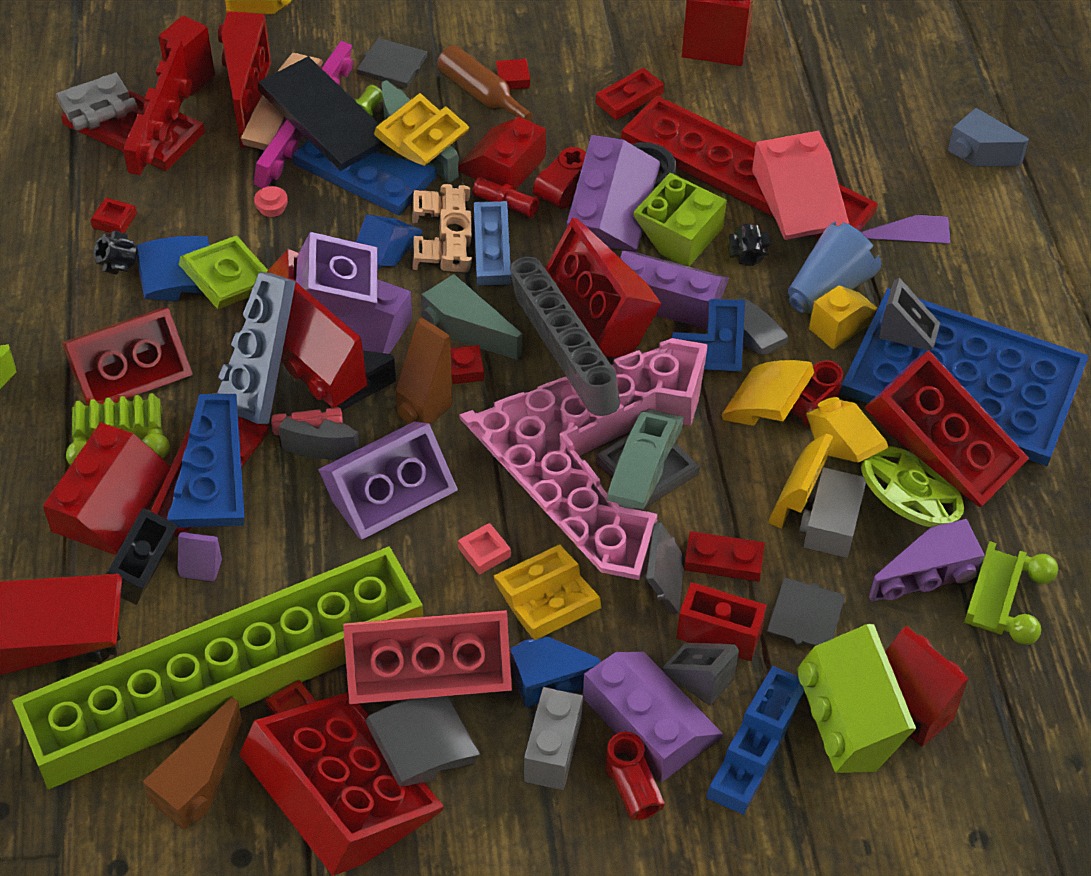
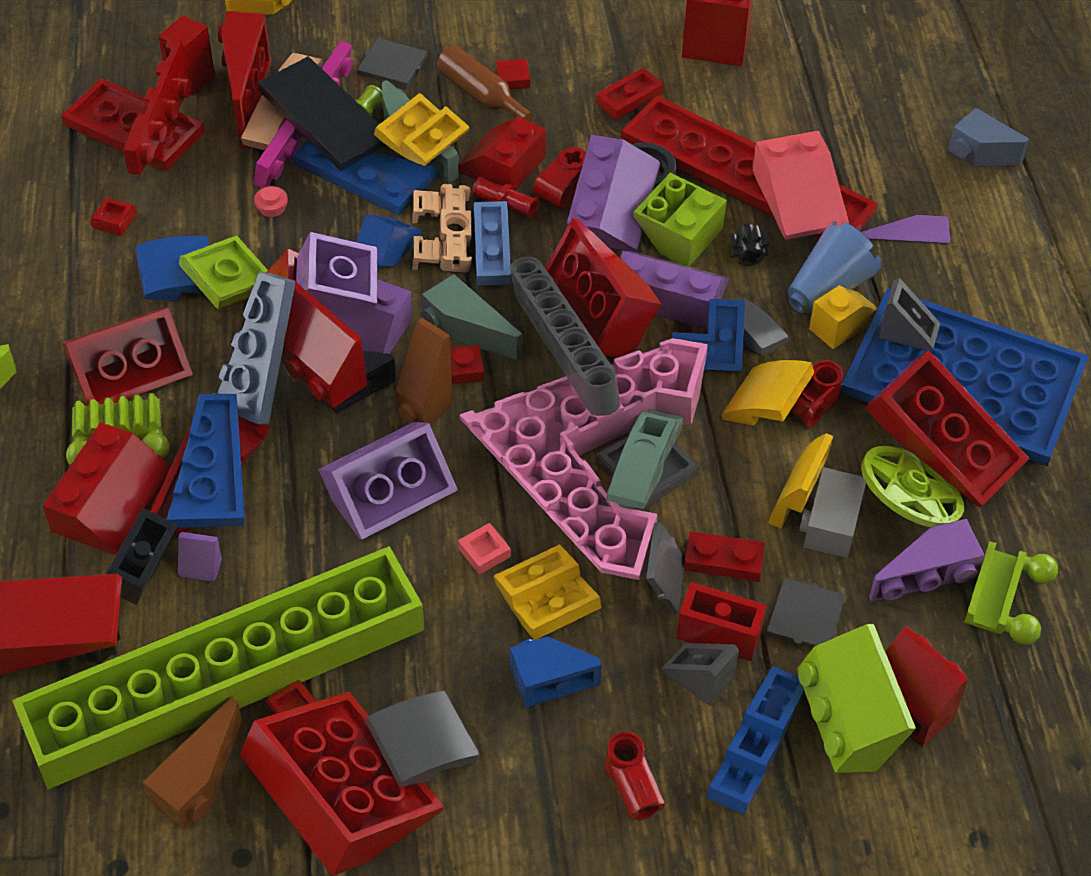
(96, 102): light grey plate -> none
(115, 252): black gear -> none
(312, 417): coral axle -> none
(328, 442): dark grey slope -> none
(427, 657): coral slope -> none
(553, 738): light grey brick -> none
(643, 700): medium lavender slope -> none
(851, 430): yellow slope -> none

